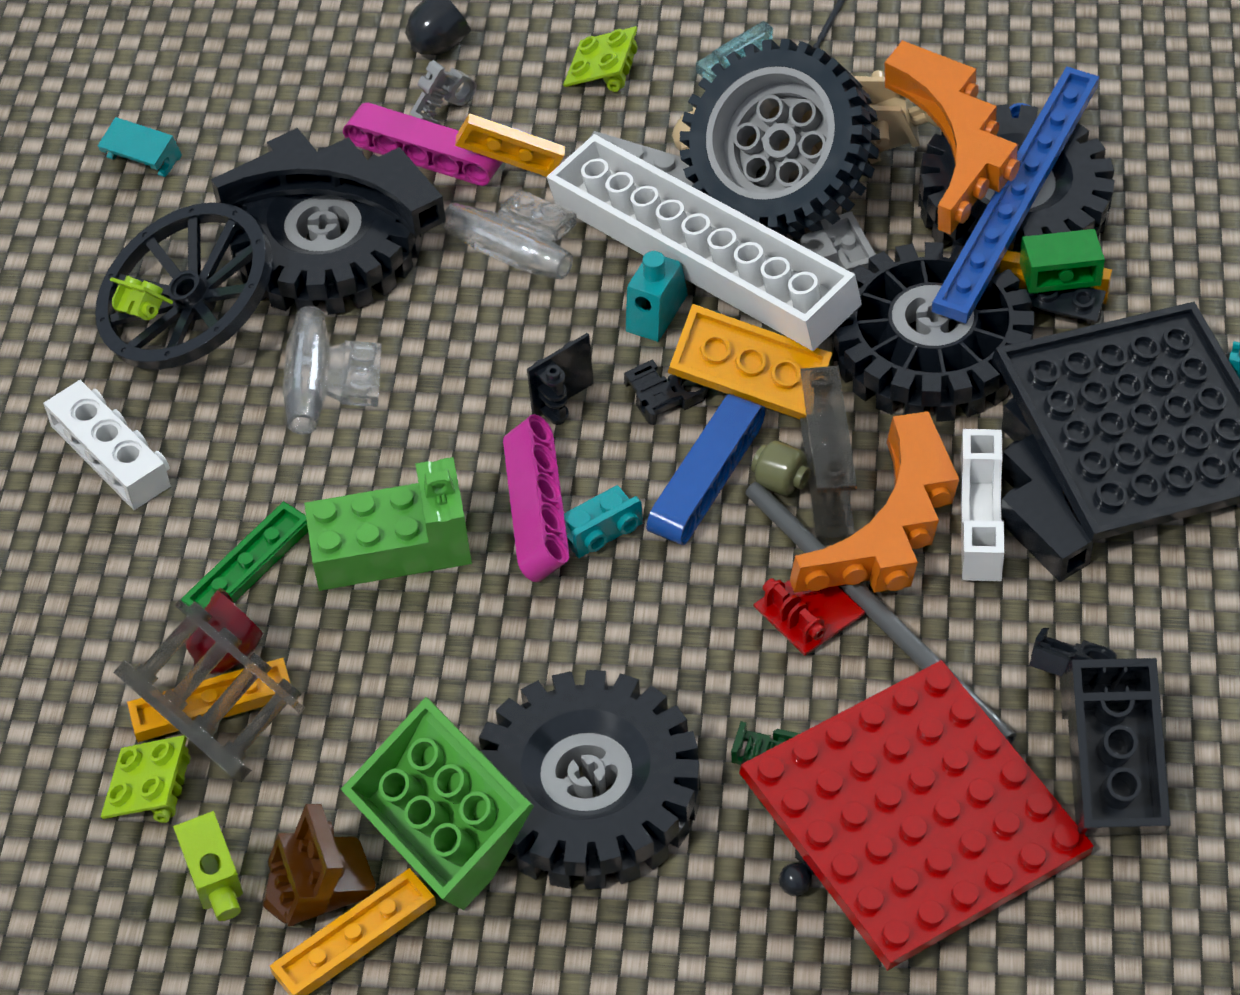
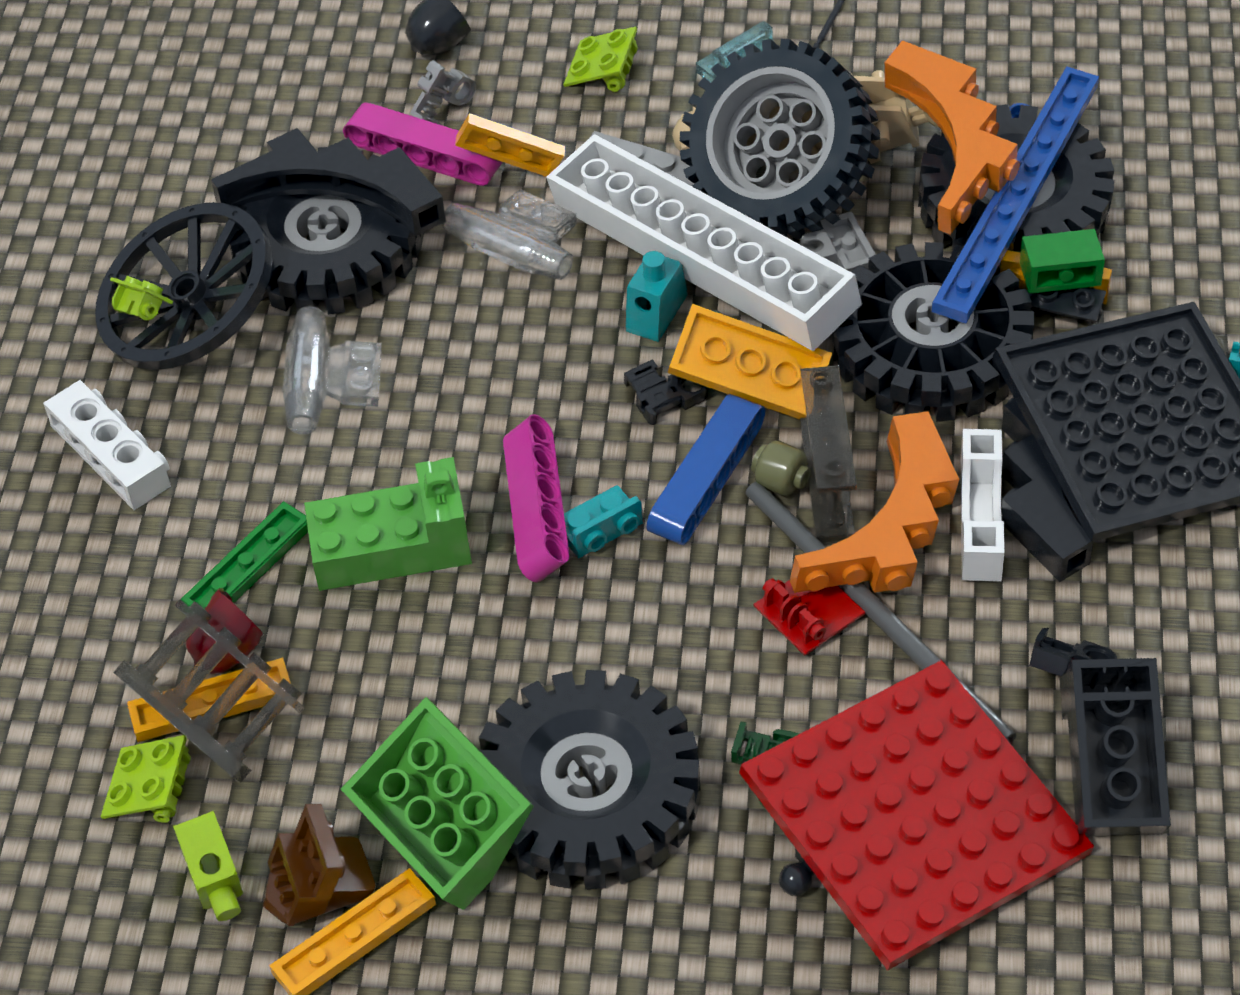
(140, 145): teal hinge -> none
(560, 378): black hinge -> none

